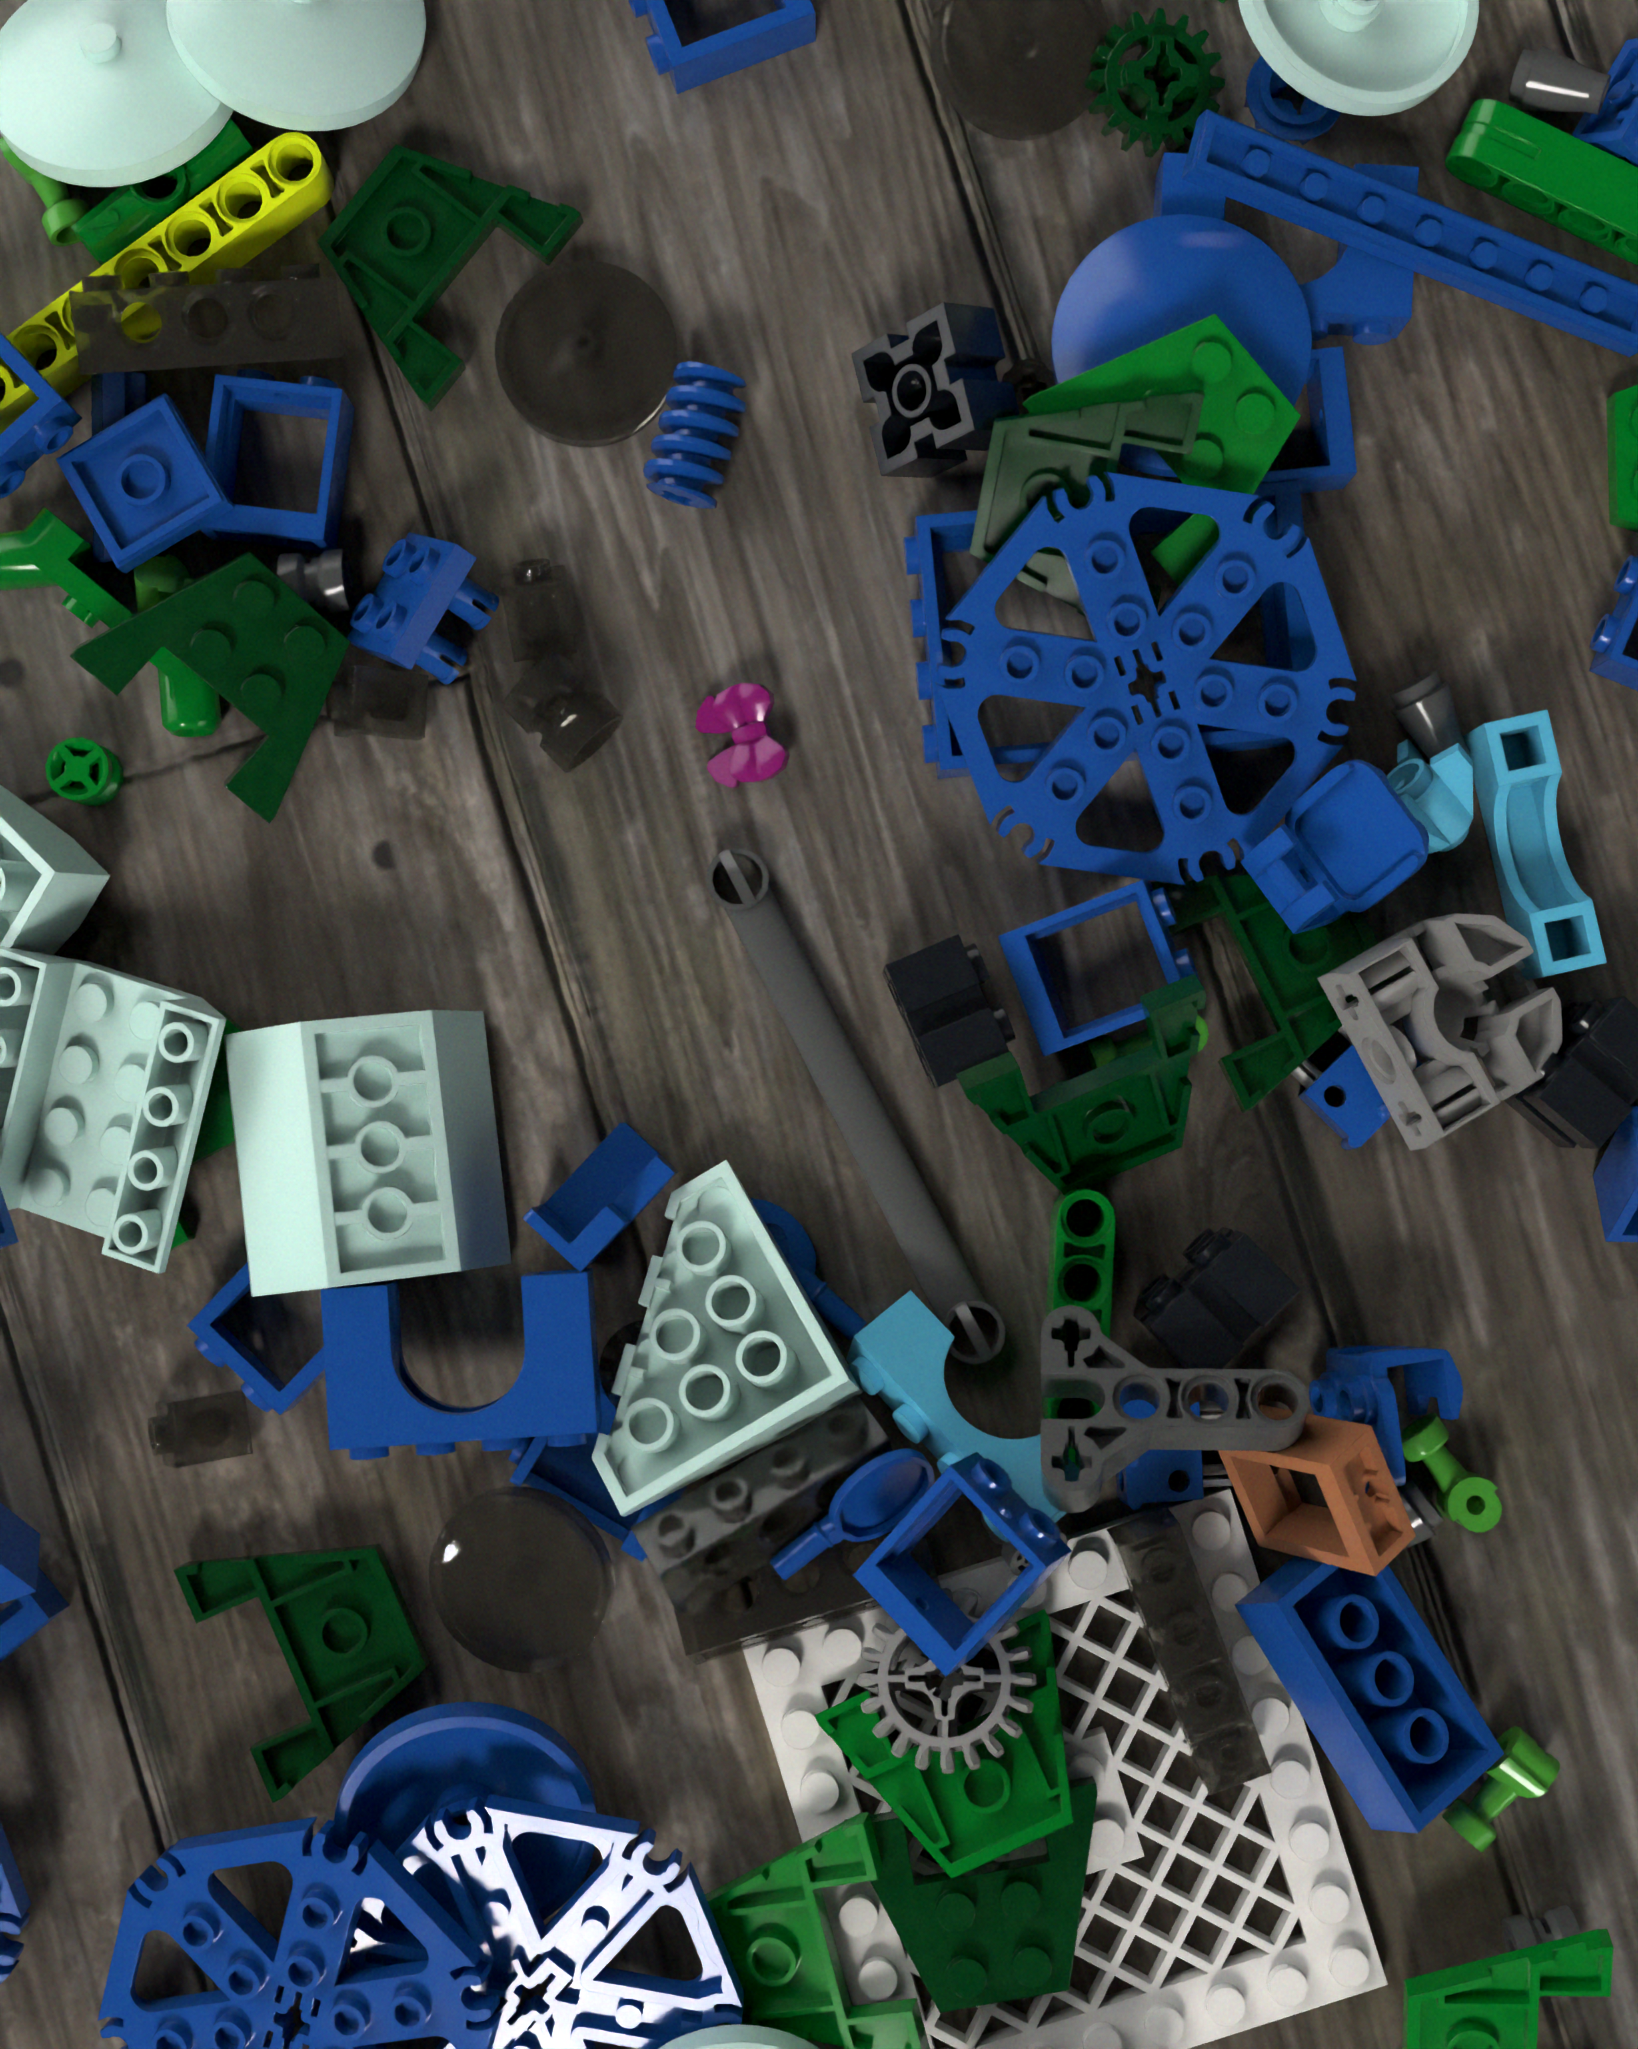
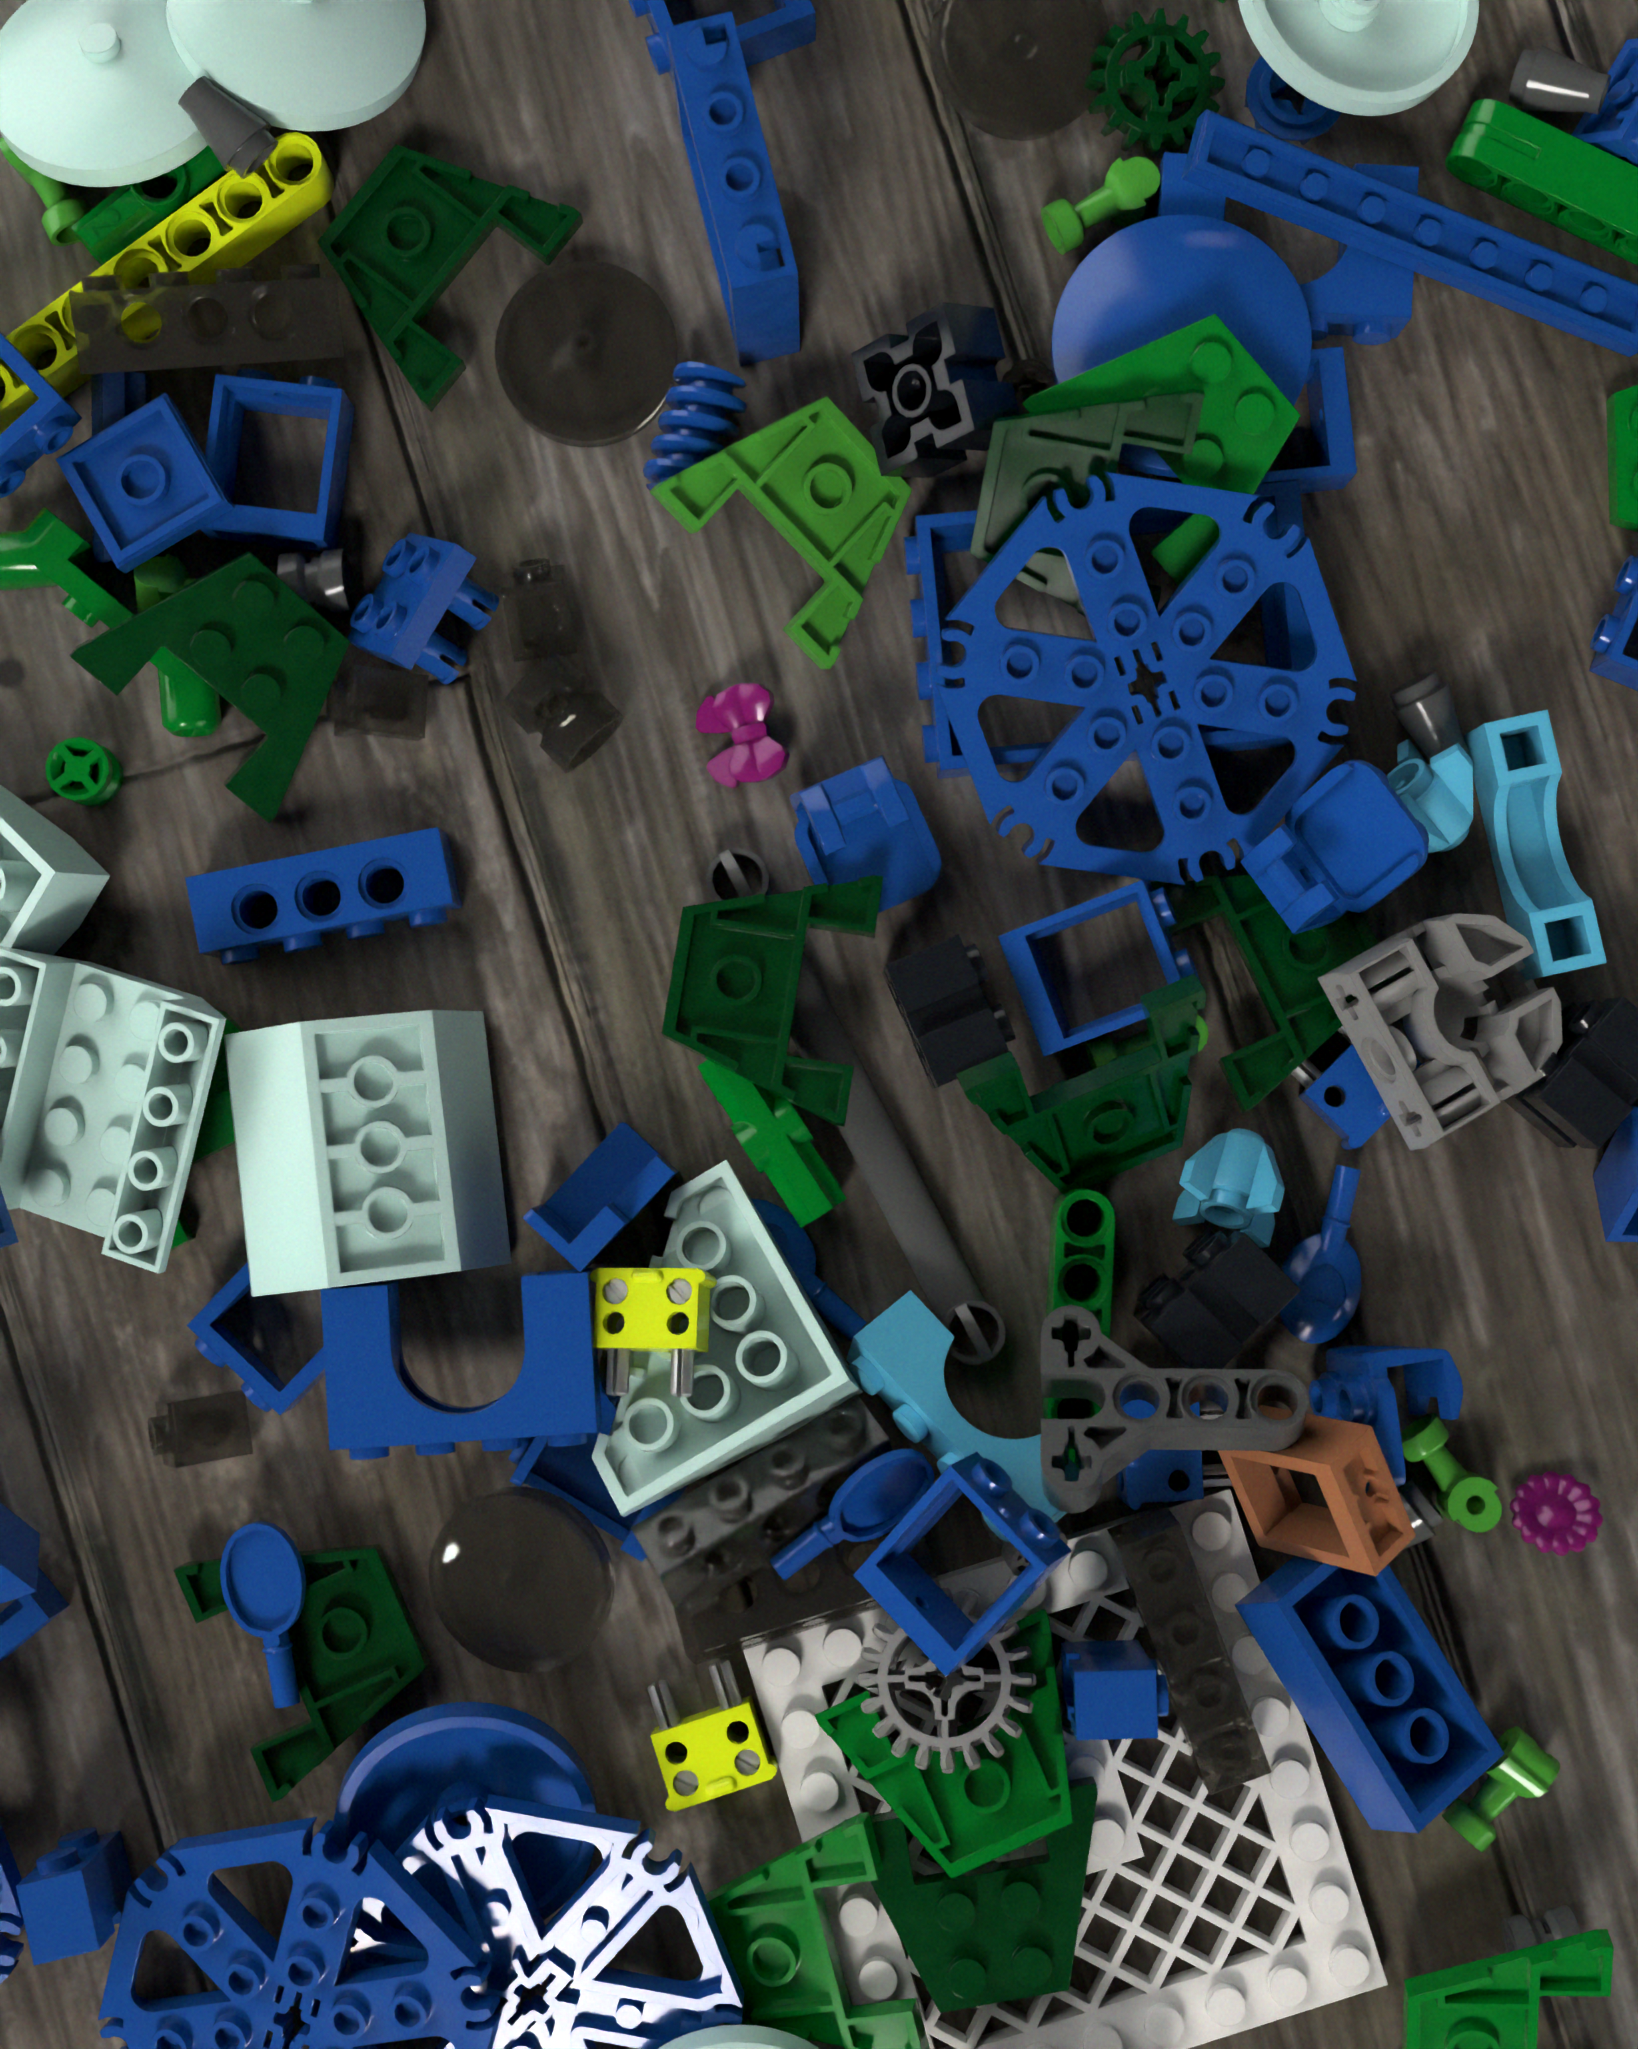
(75, 1895): none -> blue brick
(225, 898): none -> blue brick
(229, 128): none -> dark grey cone
(265, 1595): none -> blue piece
(652, 1310): none -> neon yellow piece
(715, 1756): none -> neon yellow piece
(735, 187): none -> blue window
(740, 984): none -> dark green wing
(776, 1143): none -> green piece
(820, 492): none -> bright green wing
(866, 827): none -> blue piece
(1112, 1690): none -> blue brick
(1122, 199): none -> bright green leg
(1232, 1186): none -> medium azure brick
(1325, 1269): none -> blue piece
(1556, 1513): none -> magenta piece

